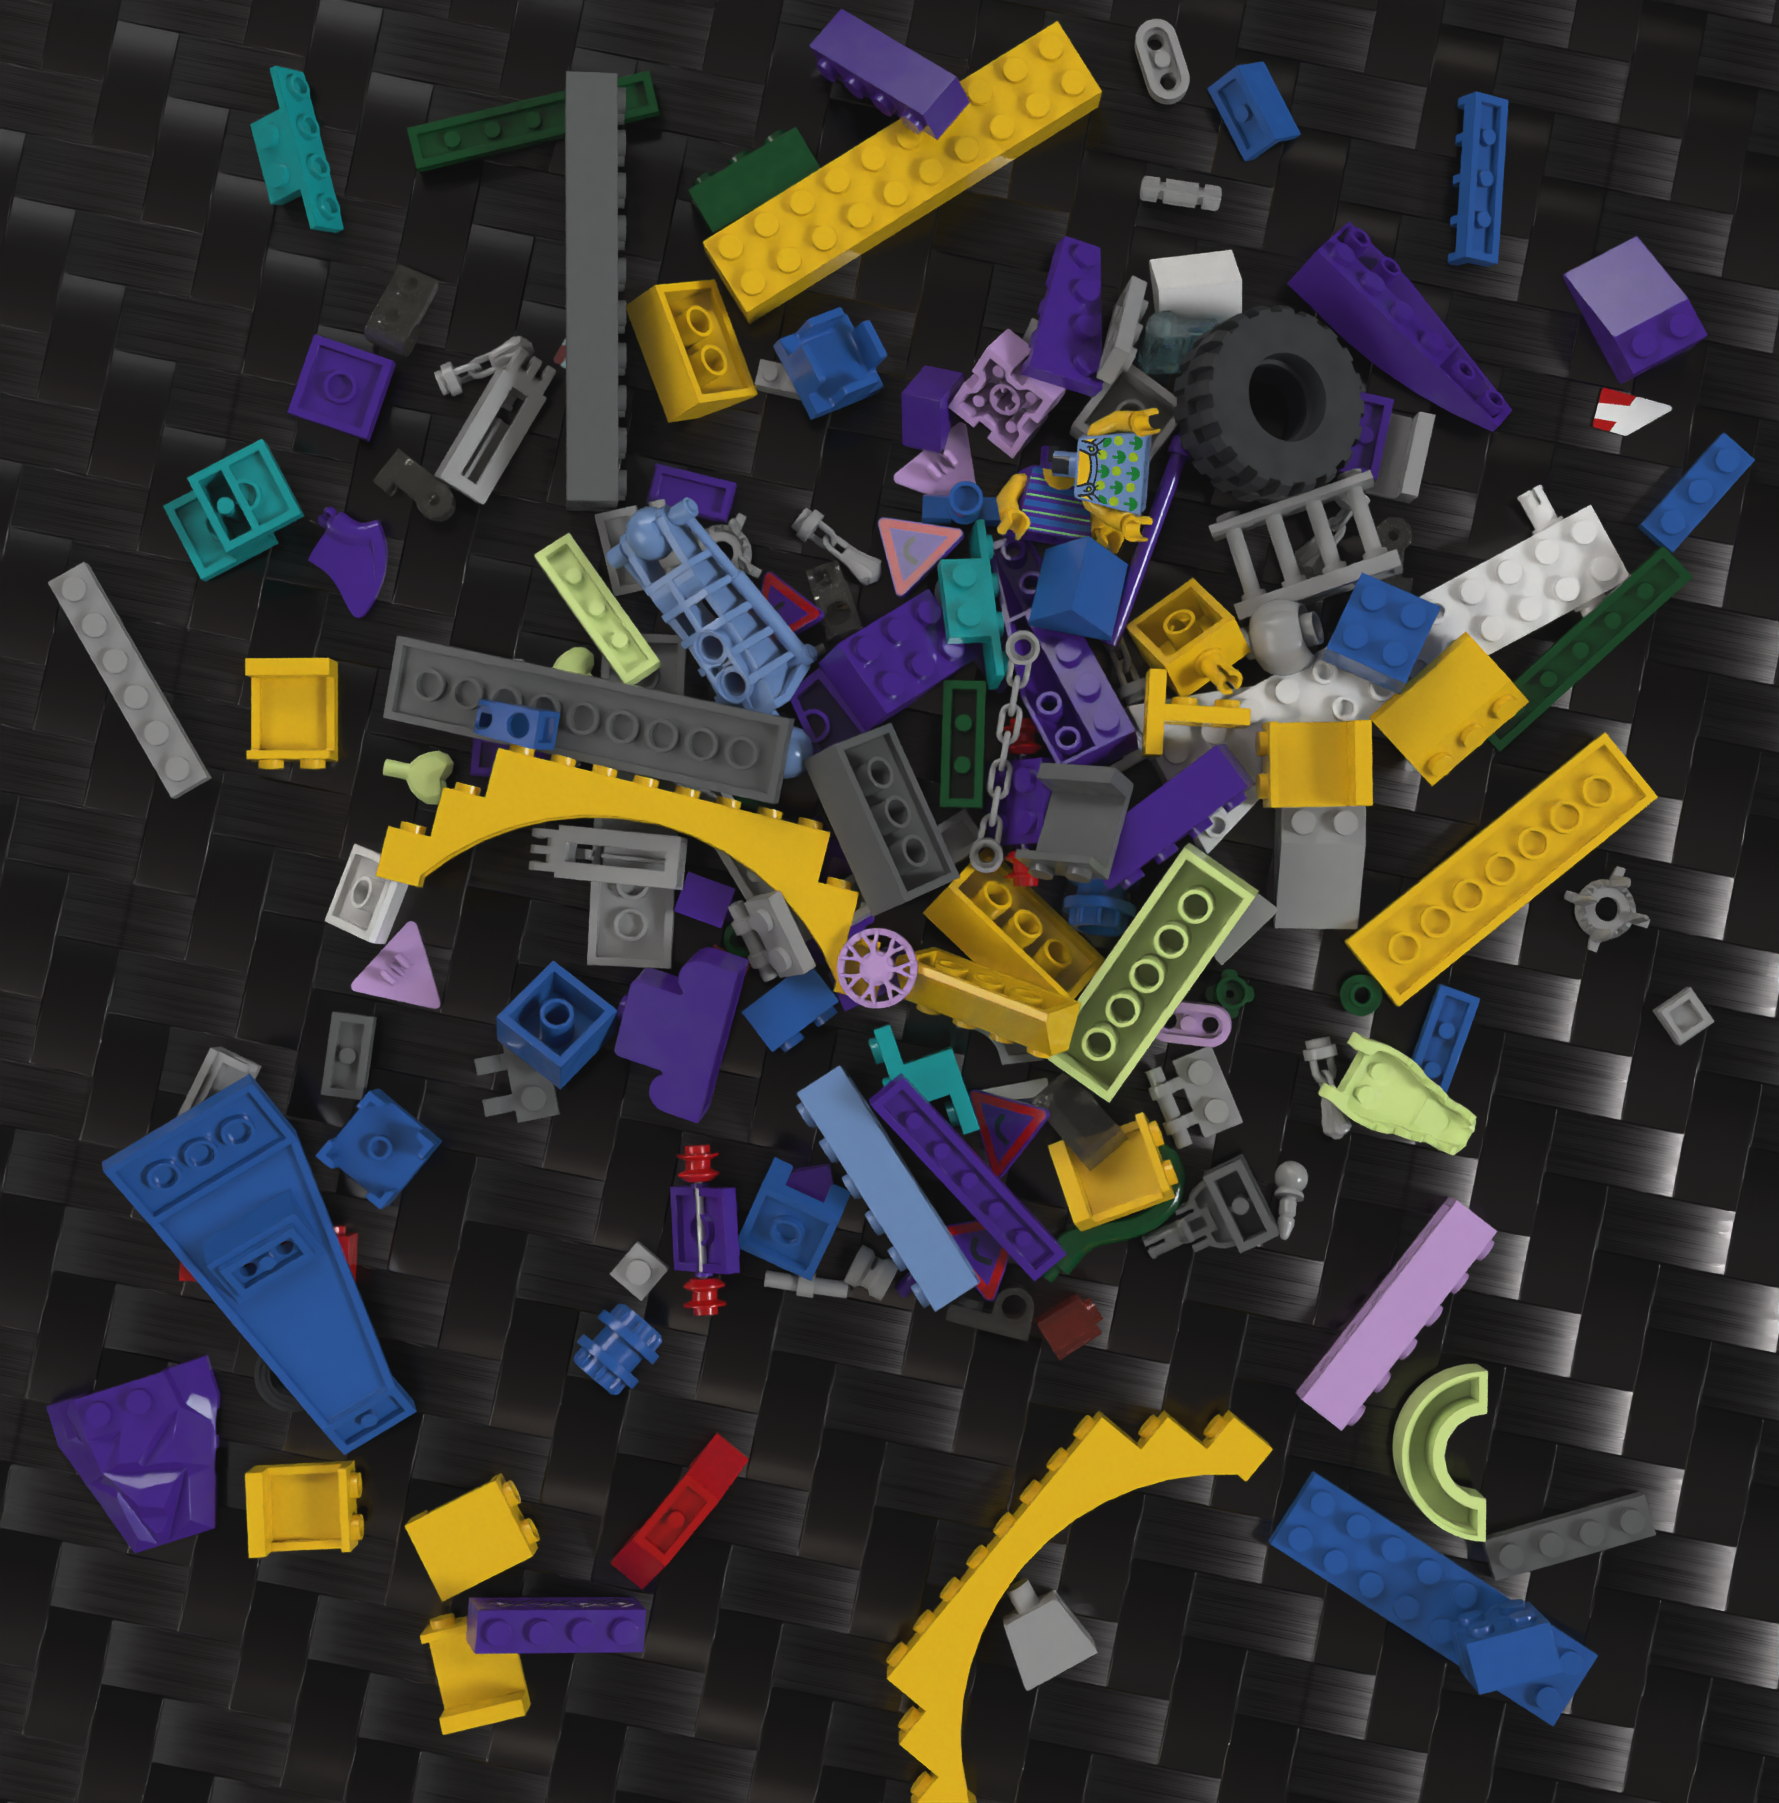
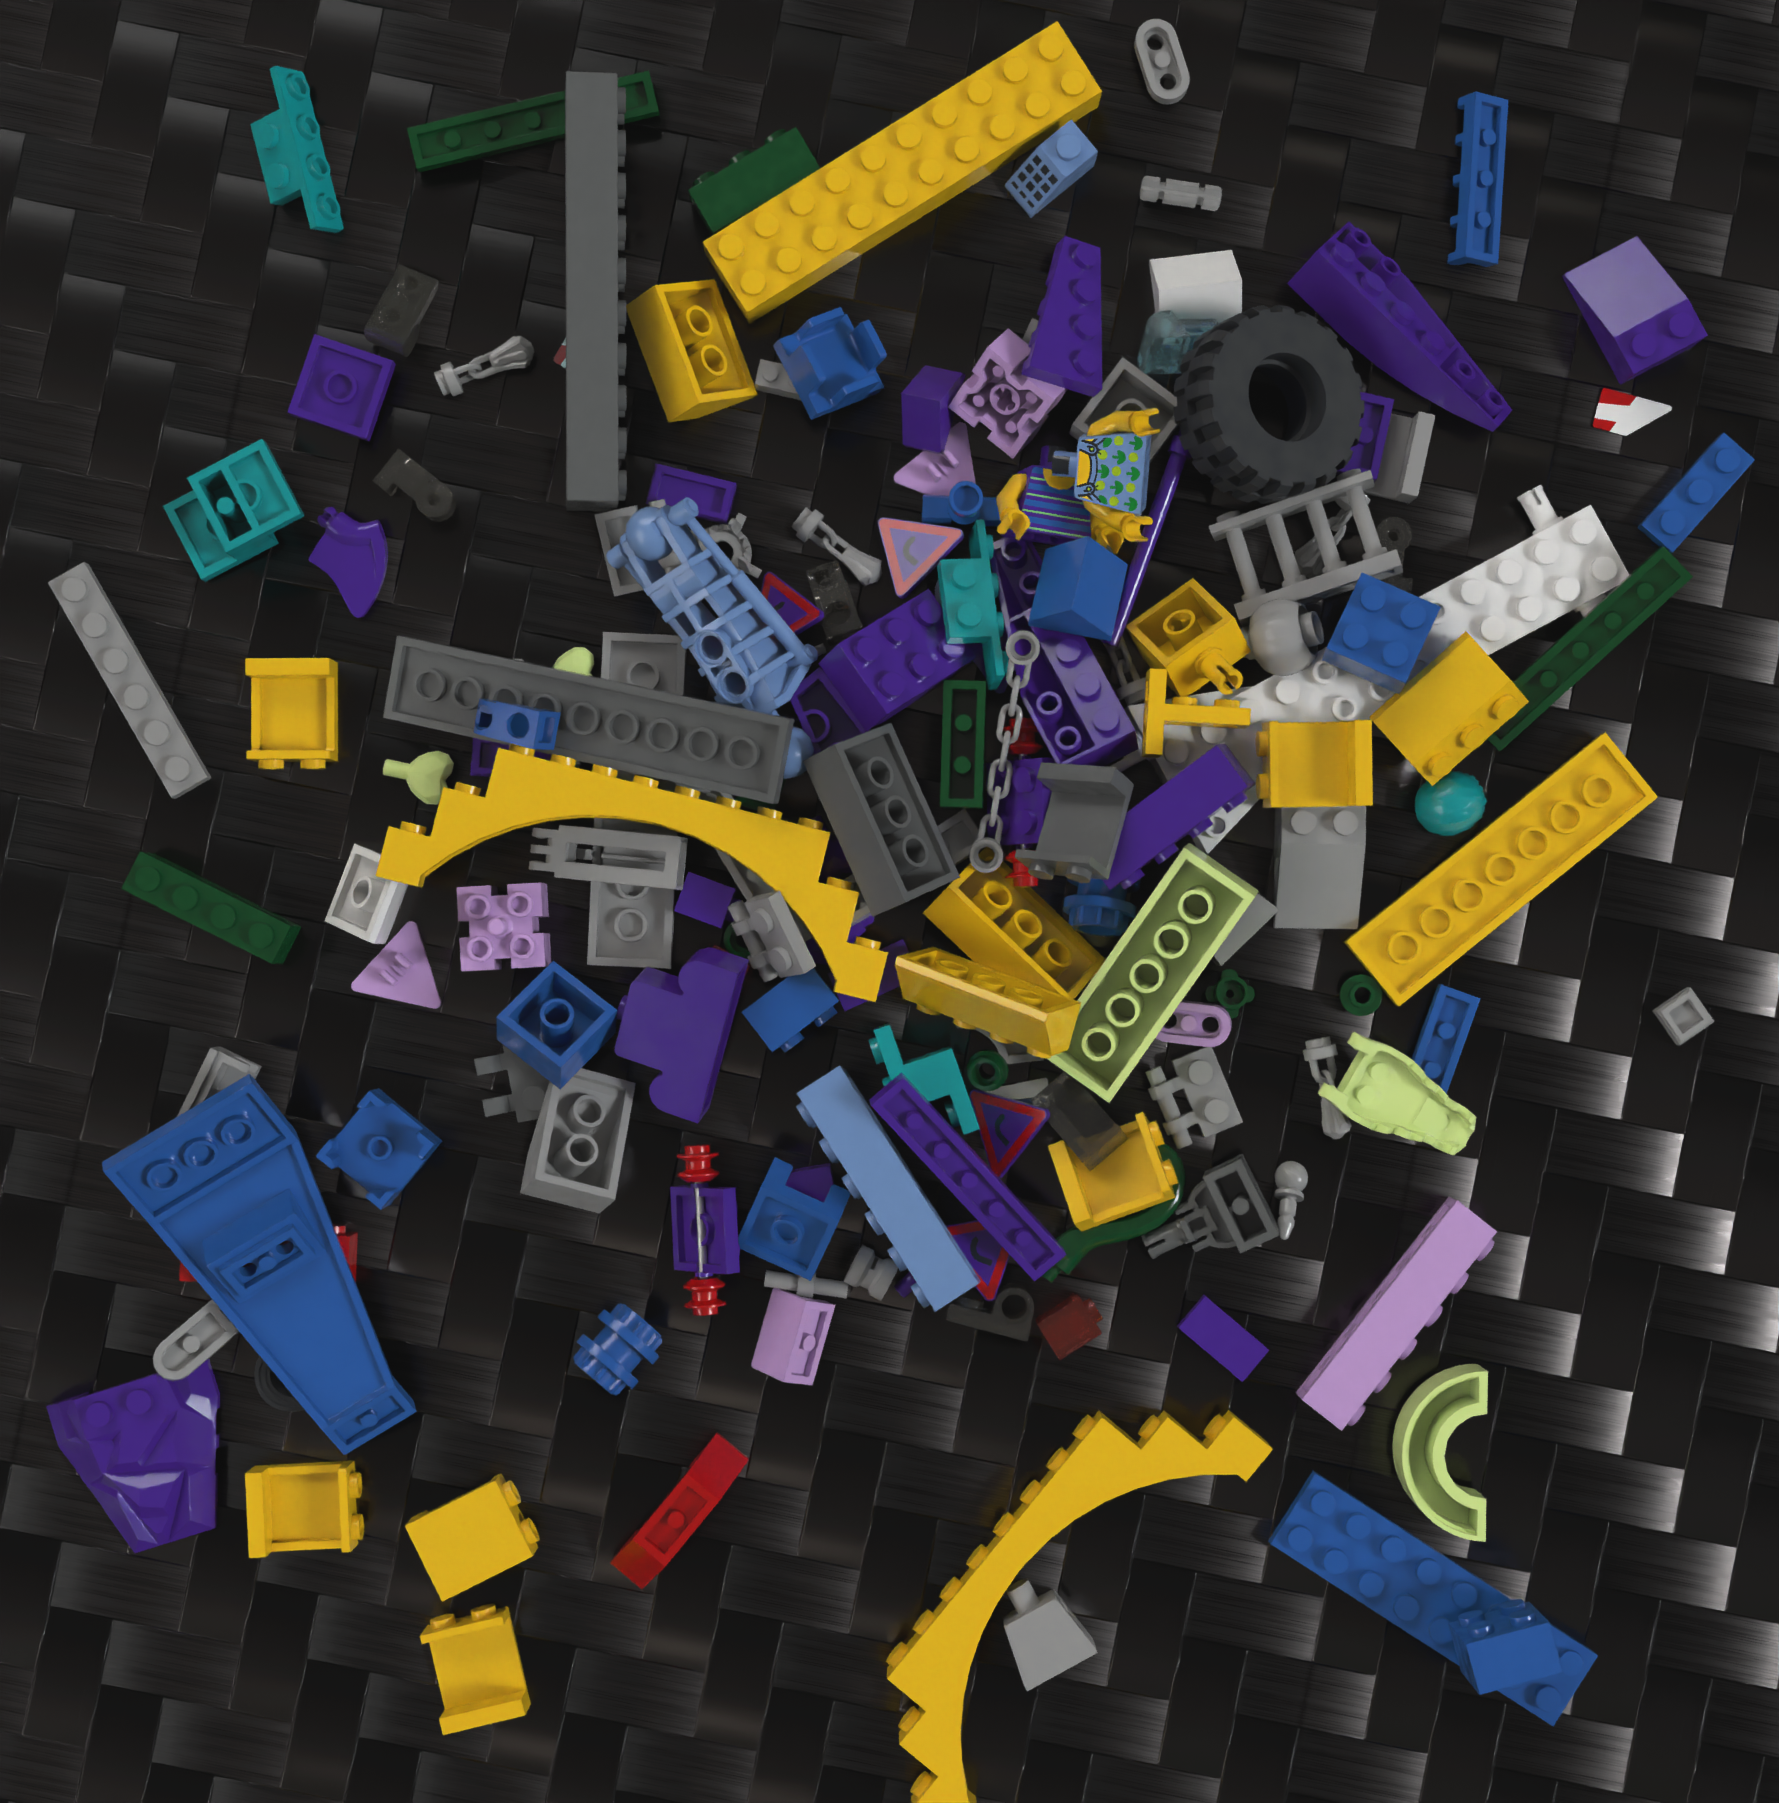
(193, 1343): none -> light grey plate
(211, 907): none -> dark green brick
(348, 1055): dark grey plate -> none
(488, 442): light grey hinge -> none
(503, 926): none -> lavender brick
(555, 1625): dark purple brick -> none
(580, 1141): none -> light grey slope
(597, 610): yellowish green plate -> none
(639, 1270): light grey plate -> none
(792, 1337): none -> lavender panel
(877, 968): lavender wheel -> none
(889, 75): dark purple brick -> none
(979, 1077): none -> dark green plate
(1052, 168): none -> medium blue slope
(1123, 331): light grey plate -> none
(1223, 1338): none -> dark purple tile
(1253, 109): blue panel -> none
(1450, 804): none -> teal hair
(1568, 1536): dark grey plate -> none
(1586, 902): light grey piece -> none

